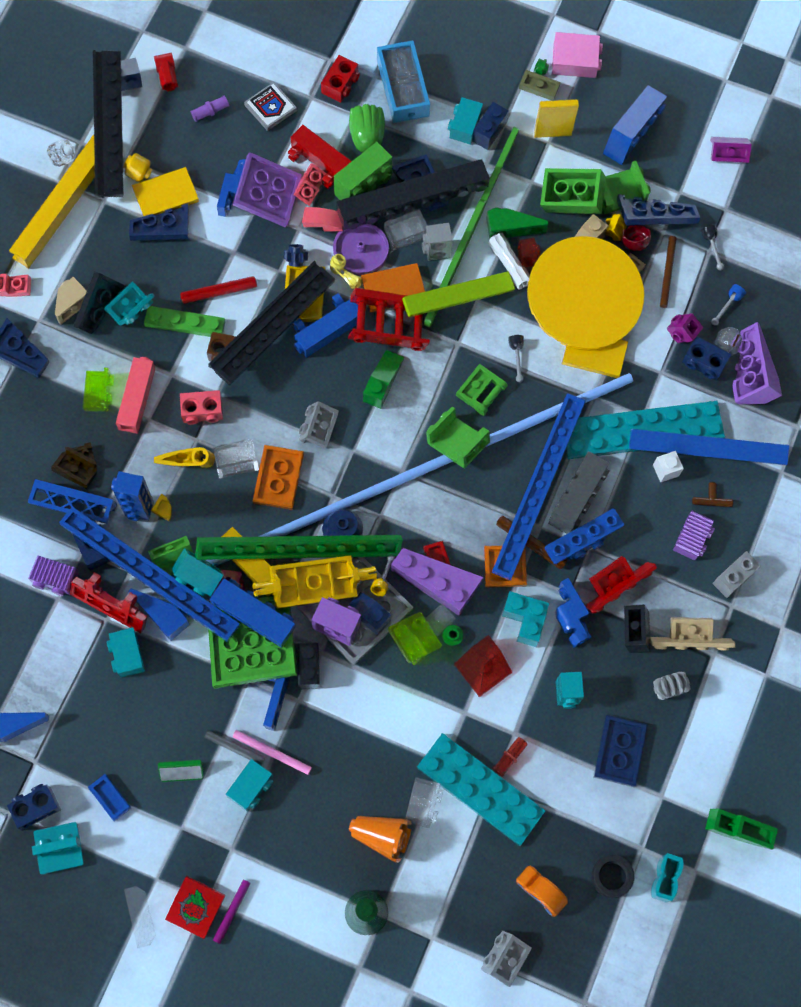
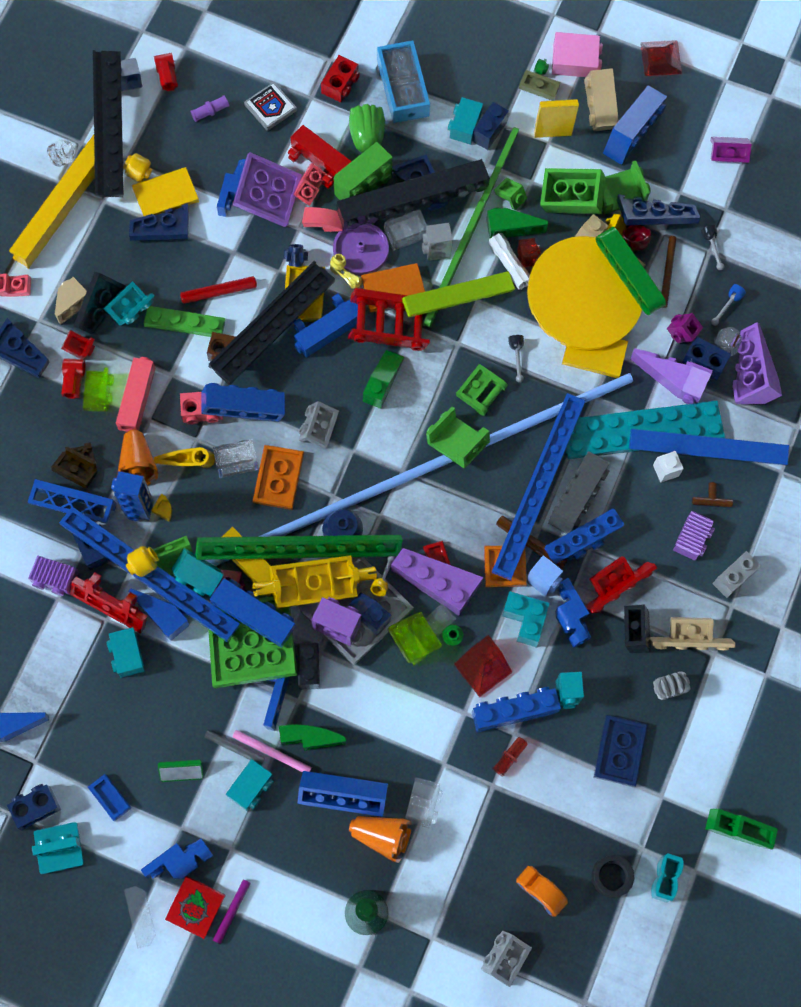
(73, 371): none -> red piece
(78, 345): none -> red bracket
(137, 457): none -> orange cone
(142, 561): none -> yellow head
(177, 861): none -> blue plate
(242, 402): none -> blue brick
(310, 736): none -> green slope
(342, 793): none -> blue brick
(481, 789): teal plate -> none
(511, 192): none -> bright green bracket
(515, 710): none -> blue brick
(545, 576): none -> light blue brick
(601, 99): none -> tan wedge
(630, 271): none -> green beam
(661, 58): none -> clear red slope
(682, 380): none -> medium lavender wedge

